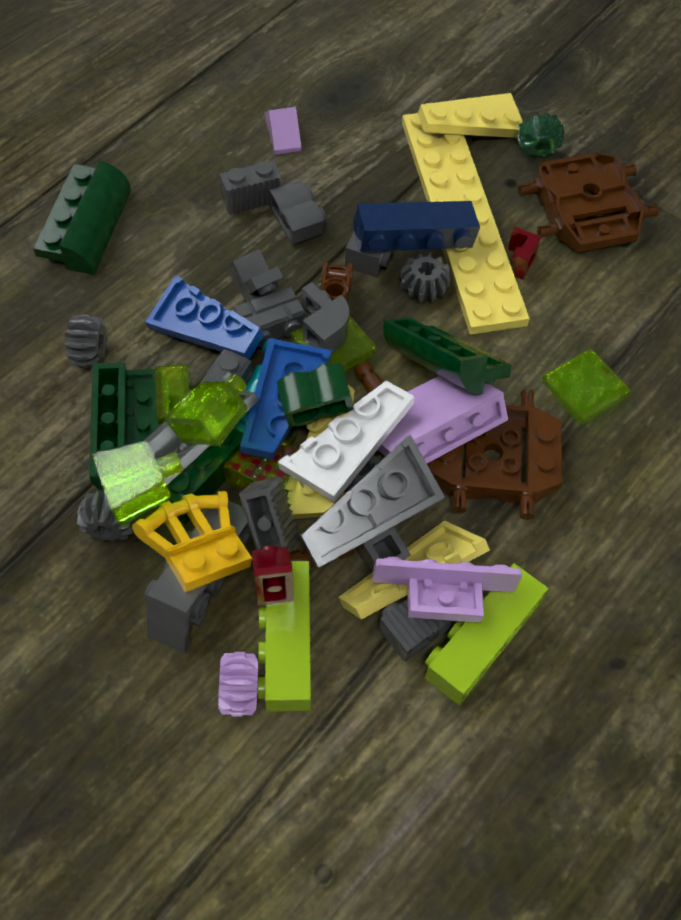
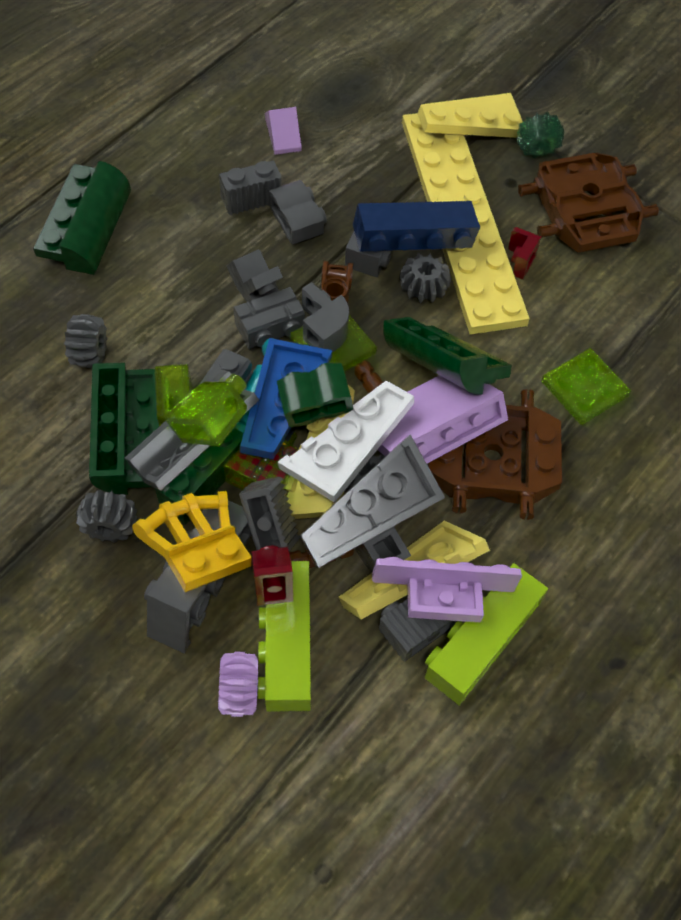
(135, 478): clear neon green torso -> none
(204, 321): wing -> none

